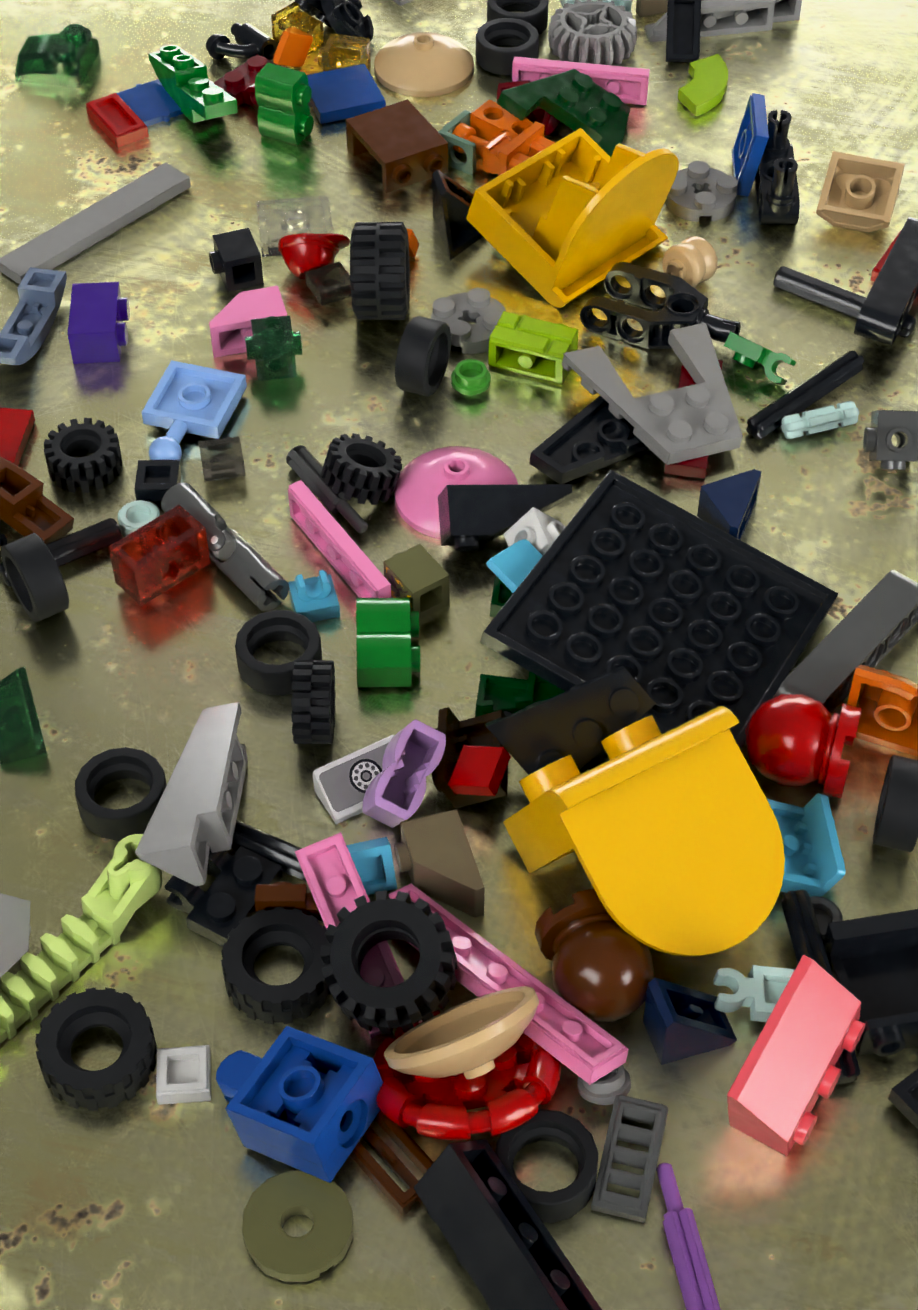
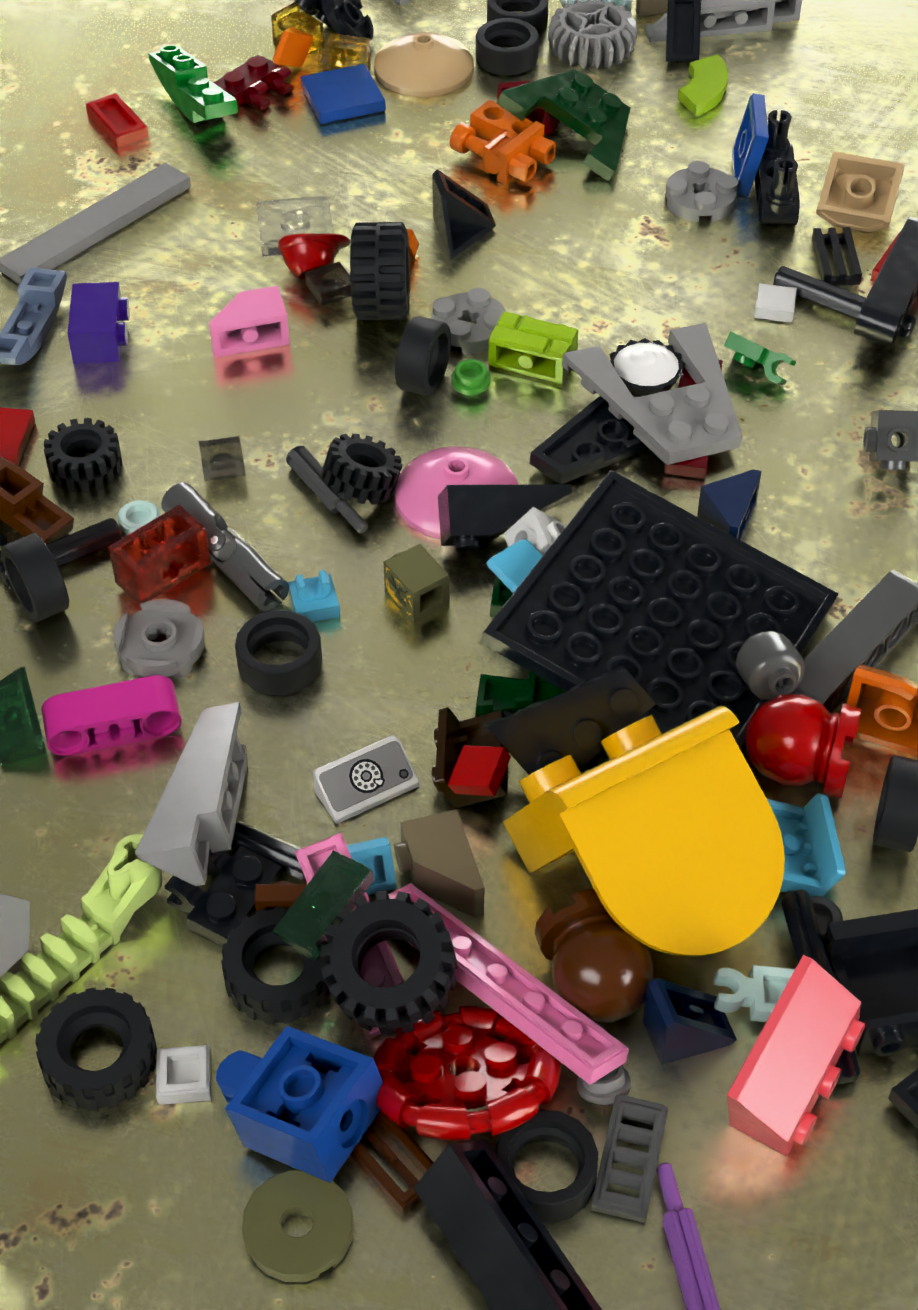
(58, 58): clear green slope -> none
(111, 715): none -> dark pink beam
(113, 766): black tyre -> none
(151, 102): blue piece -> none
(156, 478): black plate -> none
(166, 658): none -> light grey plate
(191, 402): light blue plate -> none
(236, 260): black brick -> none
(249, 43): black plant -> none
(273, 340): clear green brick -> none
(283, 104): green brick -> none
(313, 702): black tyre -> none
(331, 889): none -> clear green slope
(336, 544): bright pink tile -> none
(385, 642): green brick -> none
(400, 142): reddish brown panel -> none
(402, 784): lavender brick -> none
(465, 1036): tan dish -> none
(469, 148): sand green bracket -> none
(575, 213): yellow plate -> none
(625, 82): bright pink tile -> none
(647, 366): none -> white piece
(679, 309): black piece -> none
(691, 260): tan piece -> none
(770, 665): none -> dark grey head
(775, 303): none -> white tile
(805, 394): black axle -> none
(820, 420): light aqua axle -> none
(834, 239): none -> black tile

